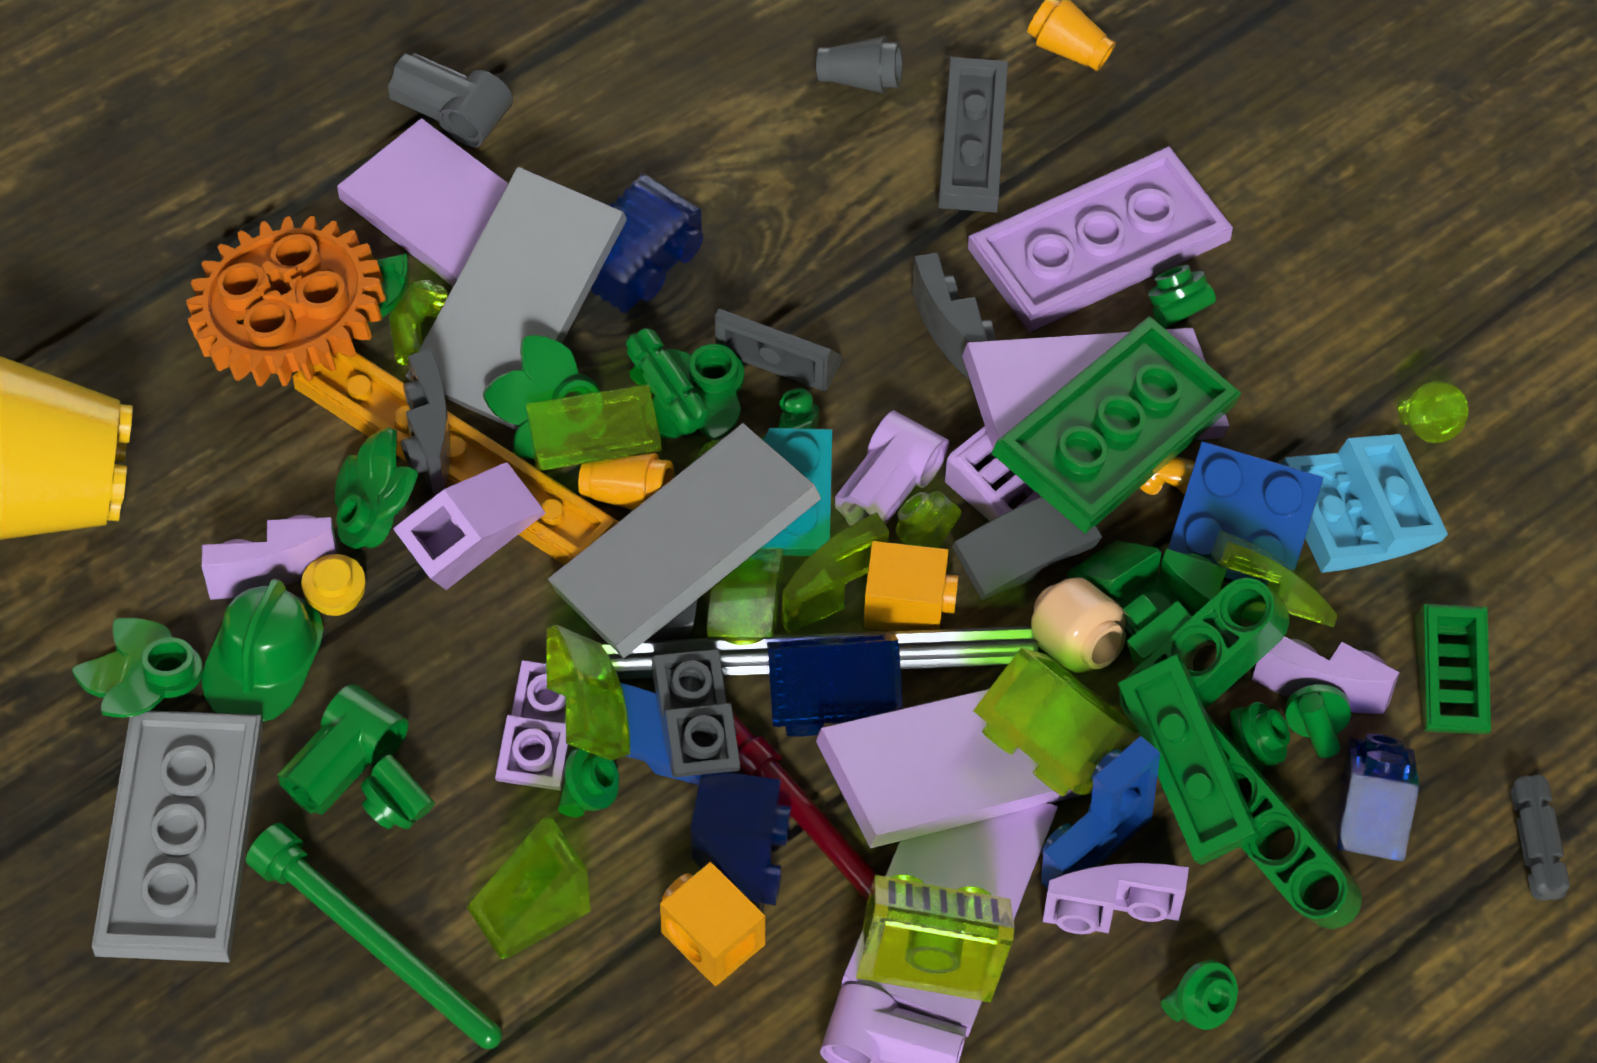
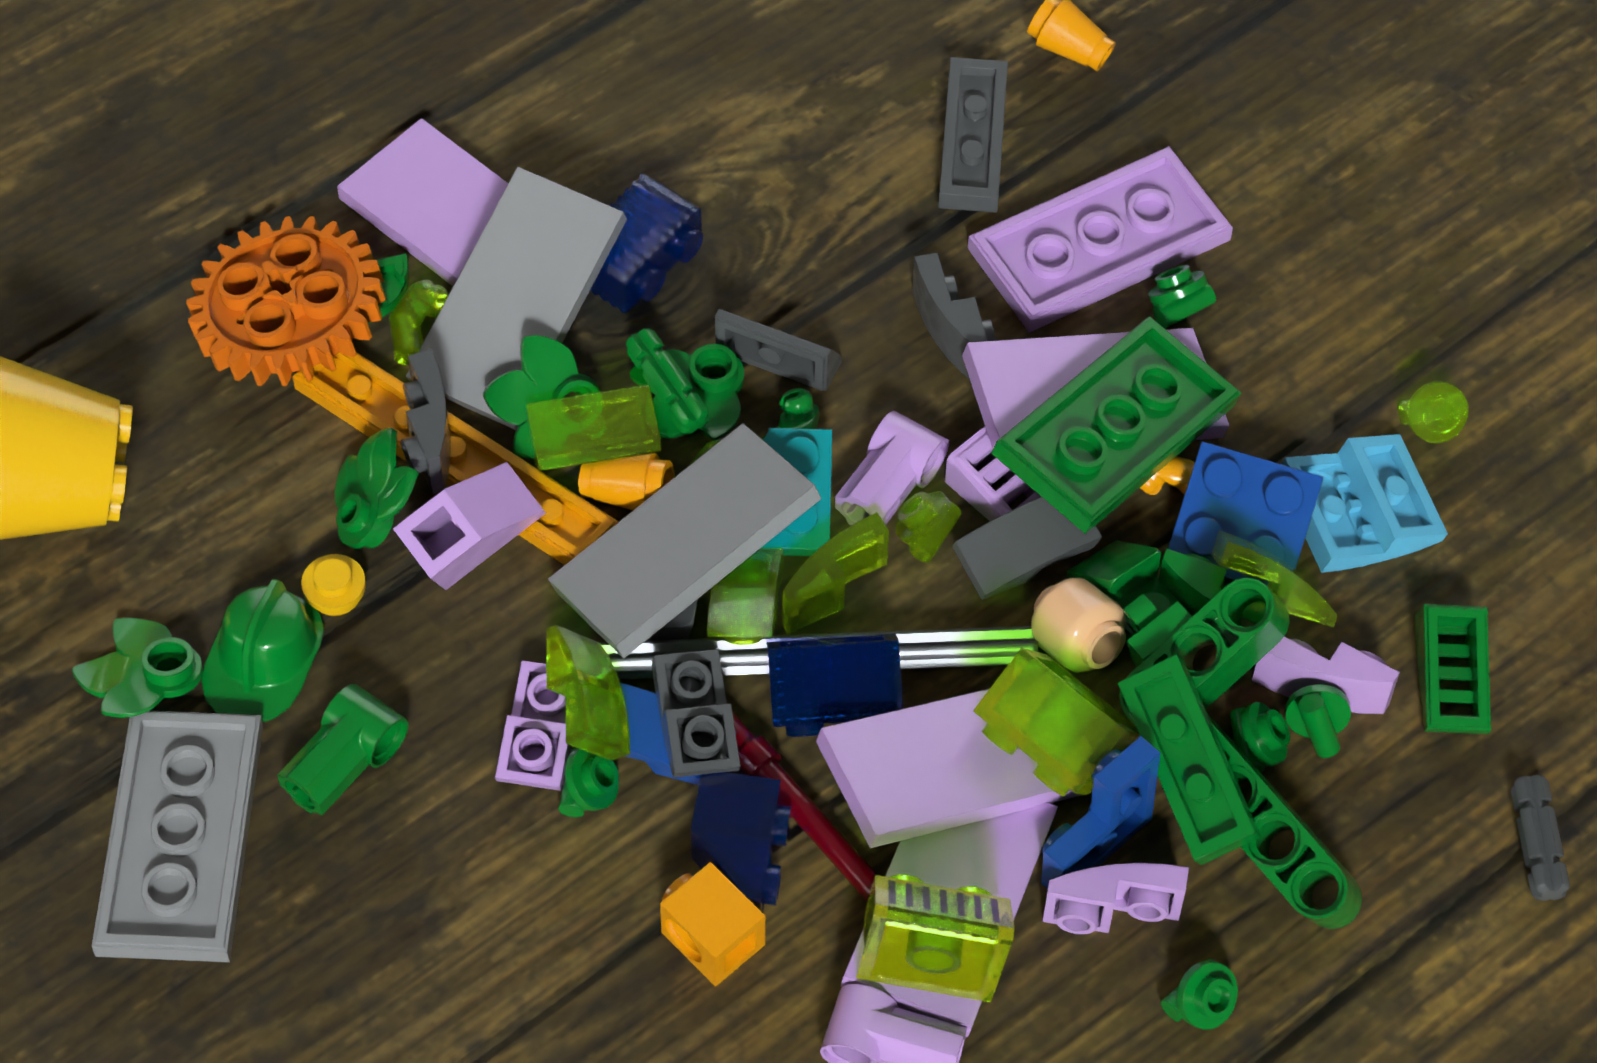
(280, 857): green piece -> none
(285, 556): lavender slope -> none
(394, 795): green plate -> none
(462, 104): dark grey piece -> none
(533, 892): clear neon green slope -> none
(862, 64): dark grey cone -> none
(908, 587): light orange brick -> none
(1377, 797): clear blue slope -> none

